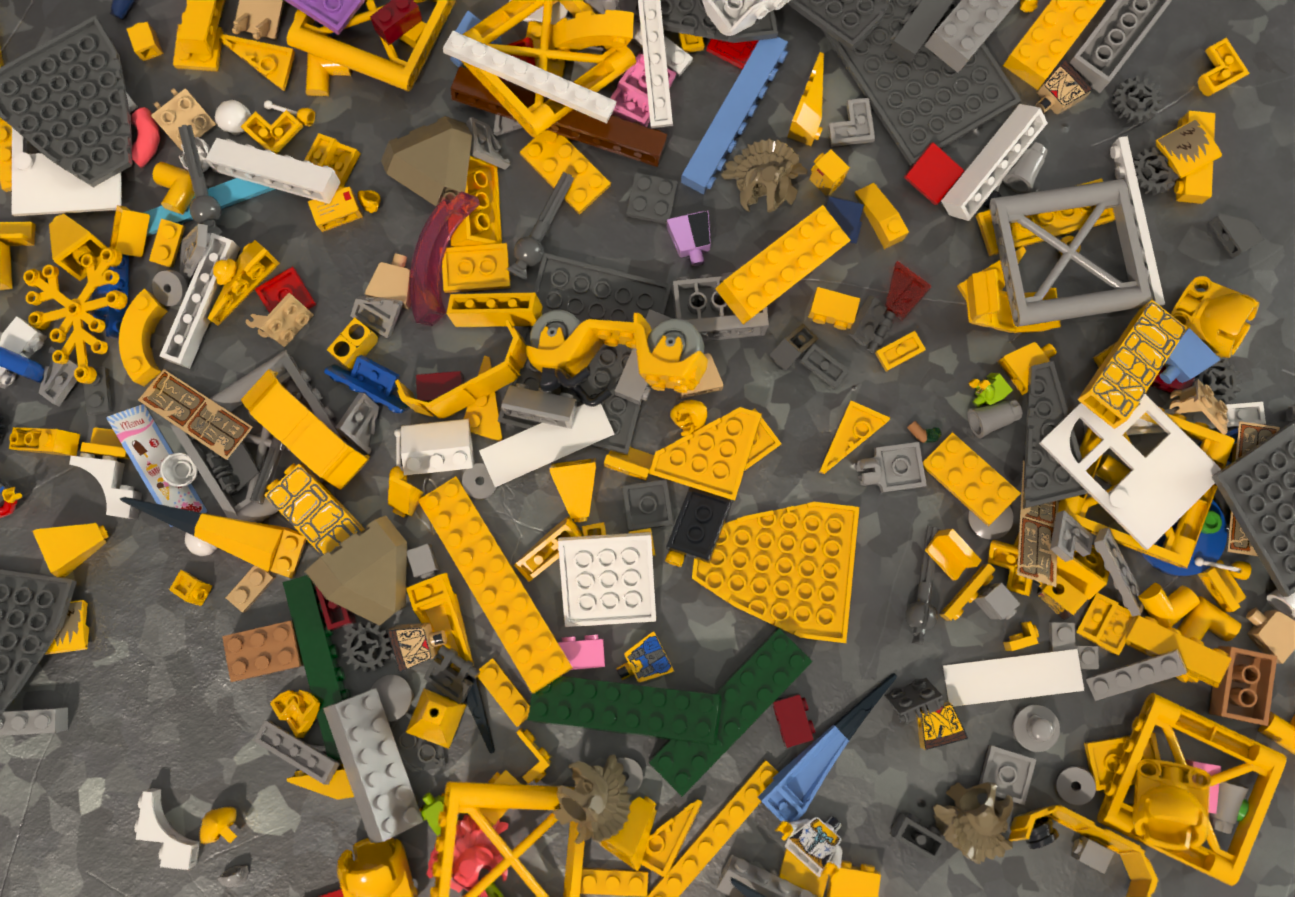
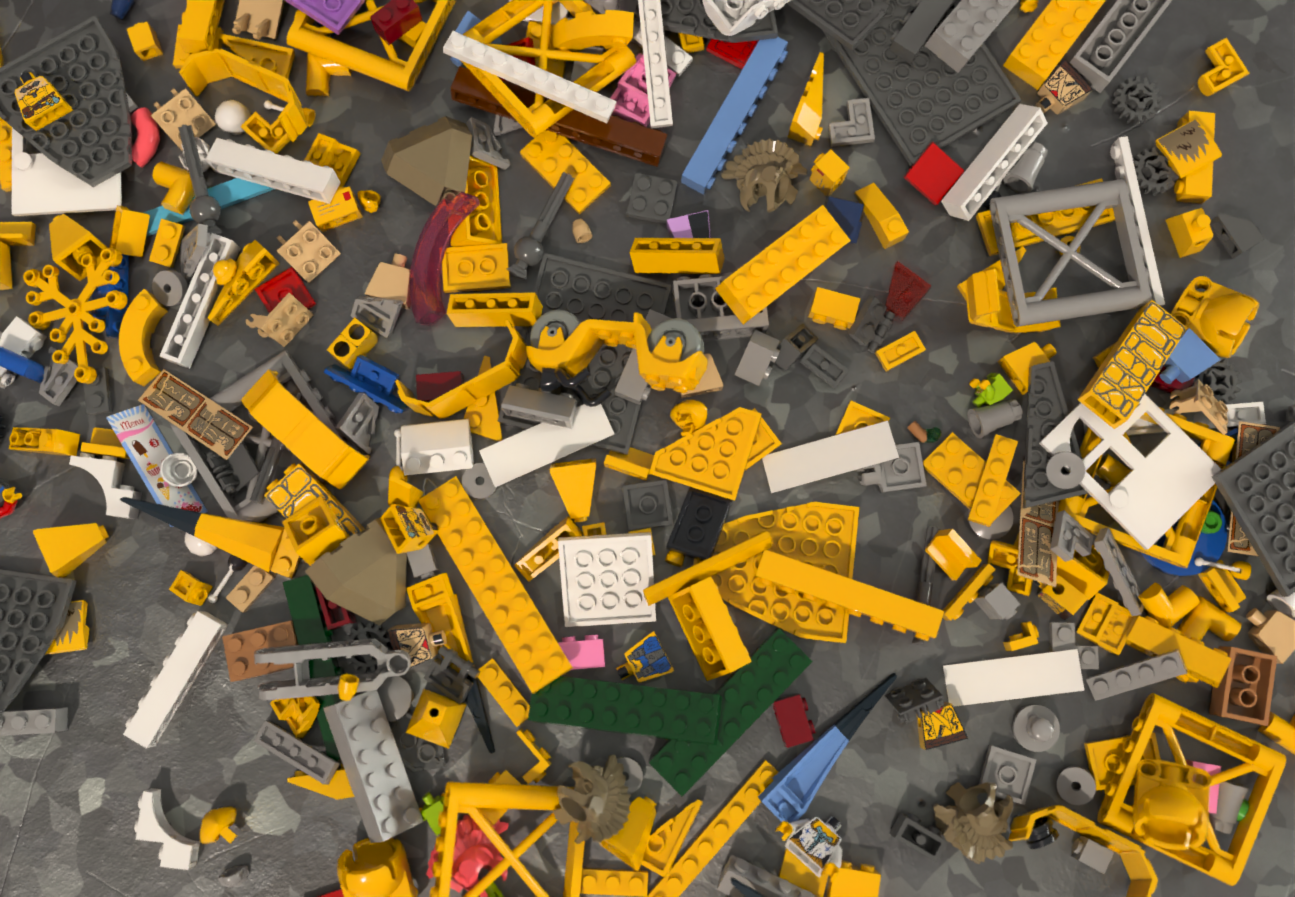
(40, 101): none -> torso
(175, 679): none -> white brick
(220, 64): none -> yellow windscreen
(234, 564): none -> hinge
(308, 251): none -> tan plate
(314, 530): none -> yellow slope
(347, 686): none -> yellow hose
(389, 664): none -> light grey piece
(407, 528): none -> yellow torso
(581, 231): none -> tan hose
(677, 255): none -> yellow brick
(707, 568): none -> yellow tile
(709, 629): none -> yellow brick
(757, 357): none -> light grey brick
(830, 456): none -> white sticker
(849, 594): none -> yellow brick
(992, 480): none -> yellow plate
(1069, 480): none -> light grey piece
(1190, 231): none -> yellow torso

